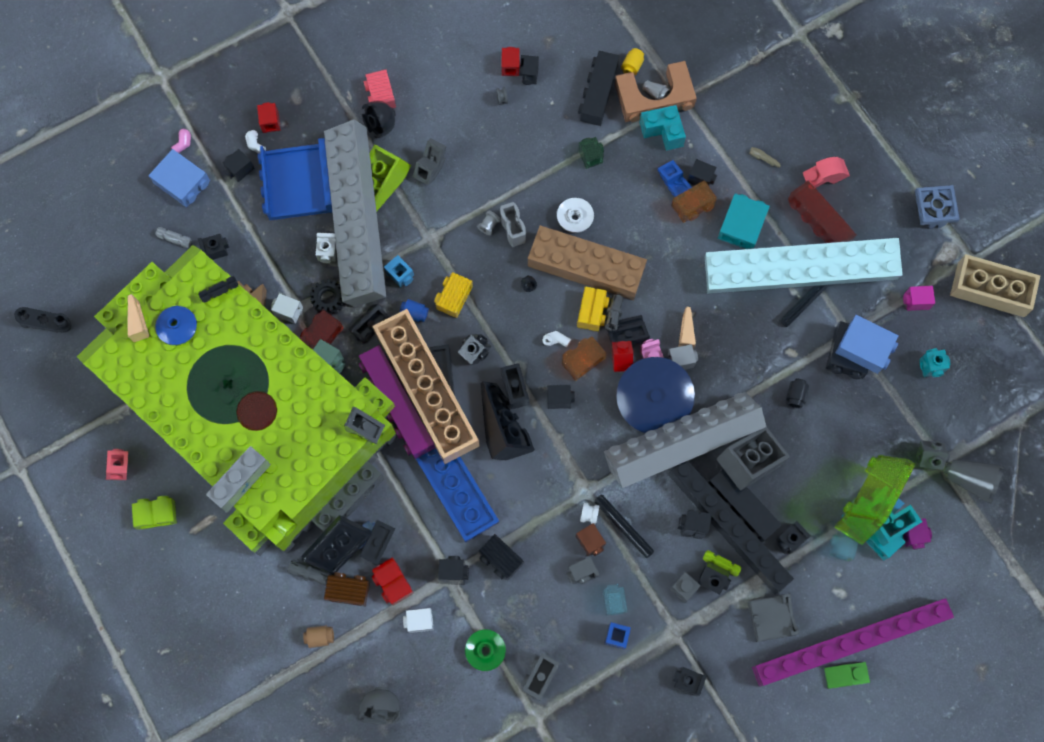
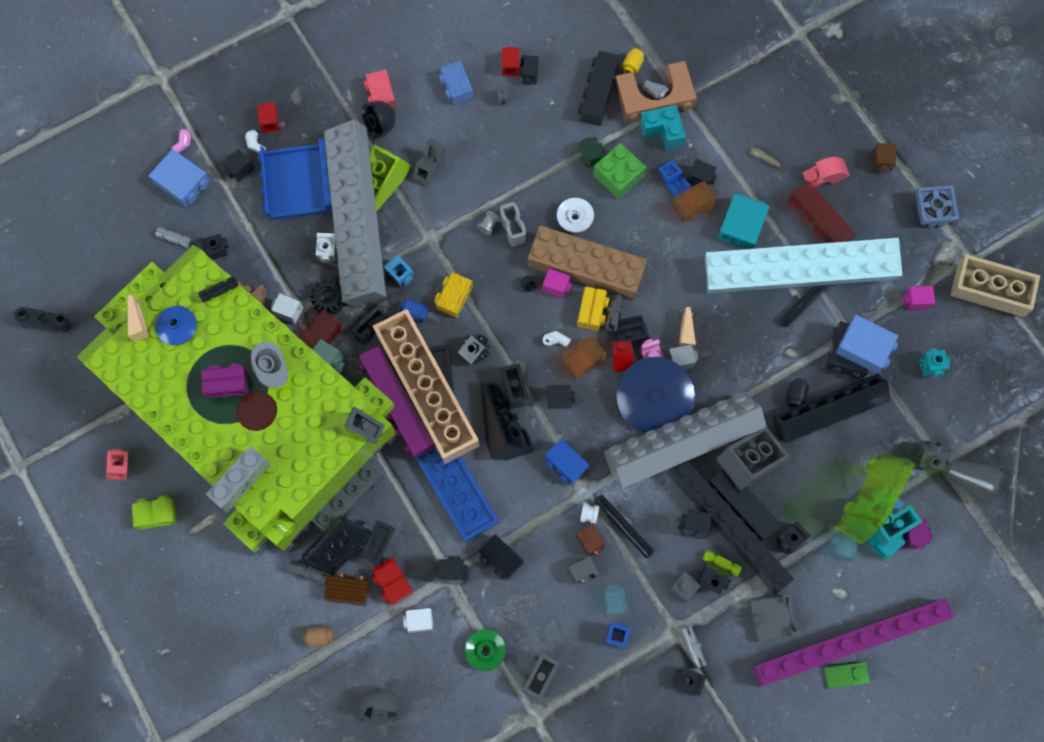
(225, 381): none -> magenta brick
(269, 365): none -> light grey piece
(456, 82): none -> medium blue brick
(556, 283): none -> dark pink brick
(566, 462): none -> blue brick
(619, 171): none -> bright green brick
(693, 647): none -> light grey pin
(831, 408): none -> black brick
(884, 157): none -> reddish brown brick

